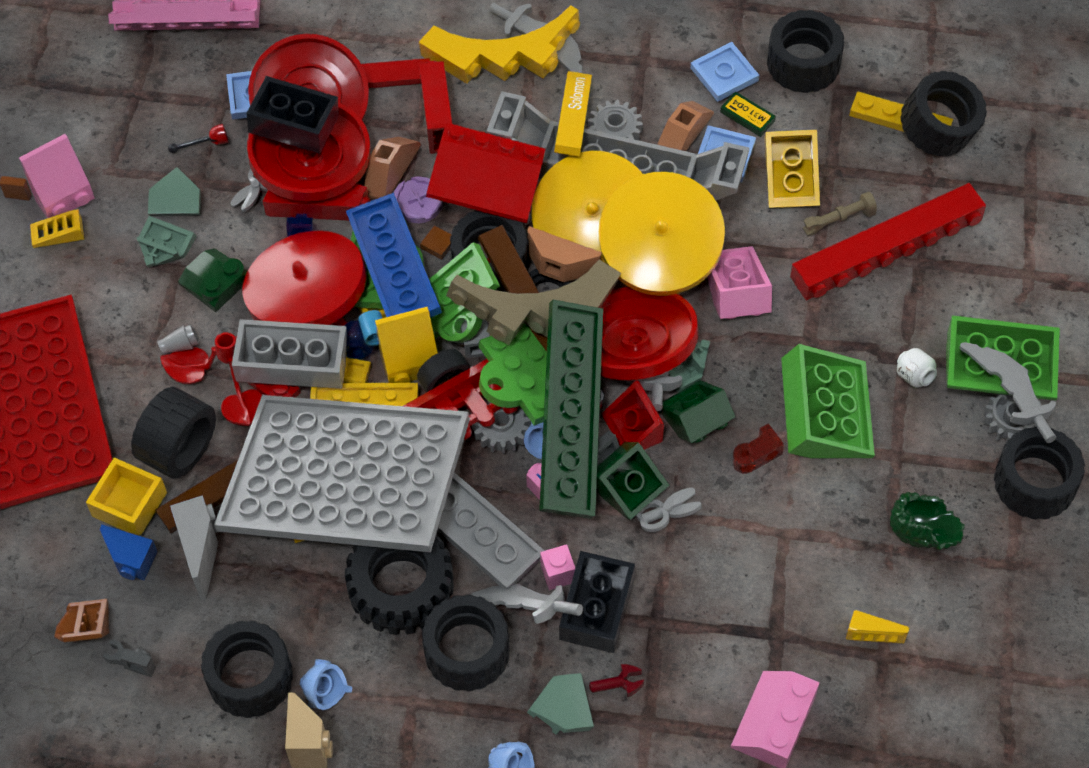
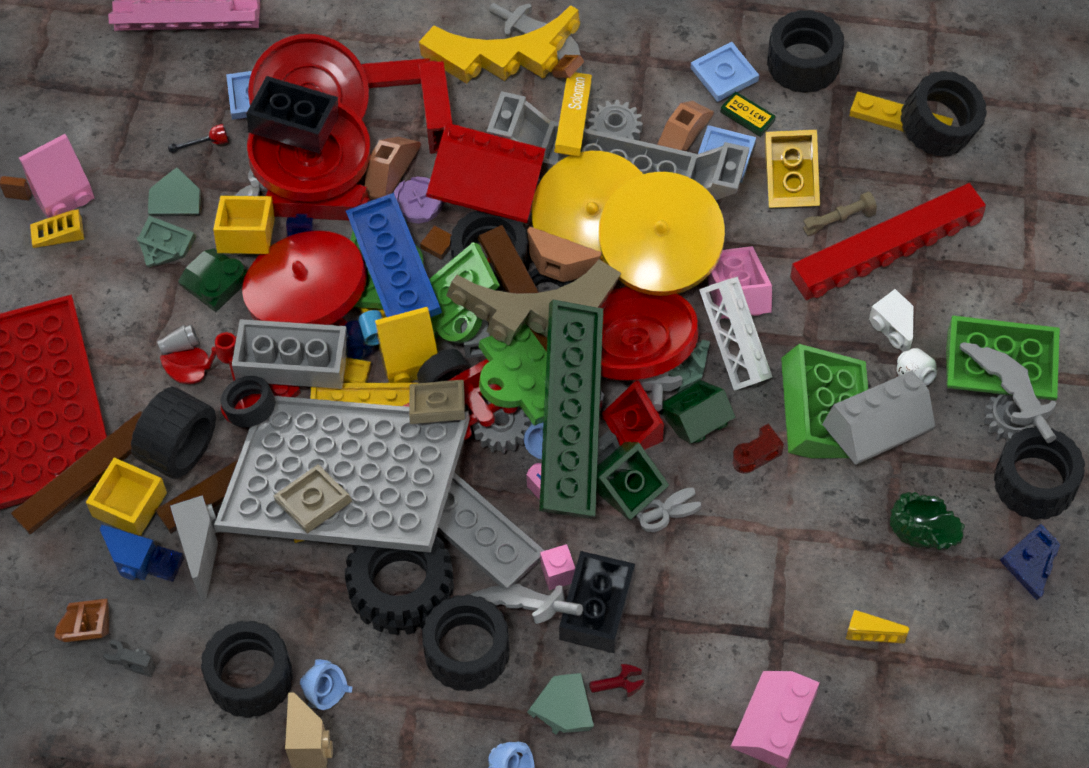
(75, 478): none -> reddish brown tile
(165, 563): none -> clear blue tile
(244, 224): none -> yellow piece
(244, 387): none -> black tyre
(312, 498): none -> dark tan tile
(436, 401): none -> dark tan tile
(567, 66): none -> dark orange tile
(744, 330): none -> white fence
(881, 417): none -> light grey slope
(894, 319): none -> white slope
(1033, 560): none -> clear blue wing

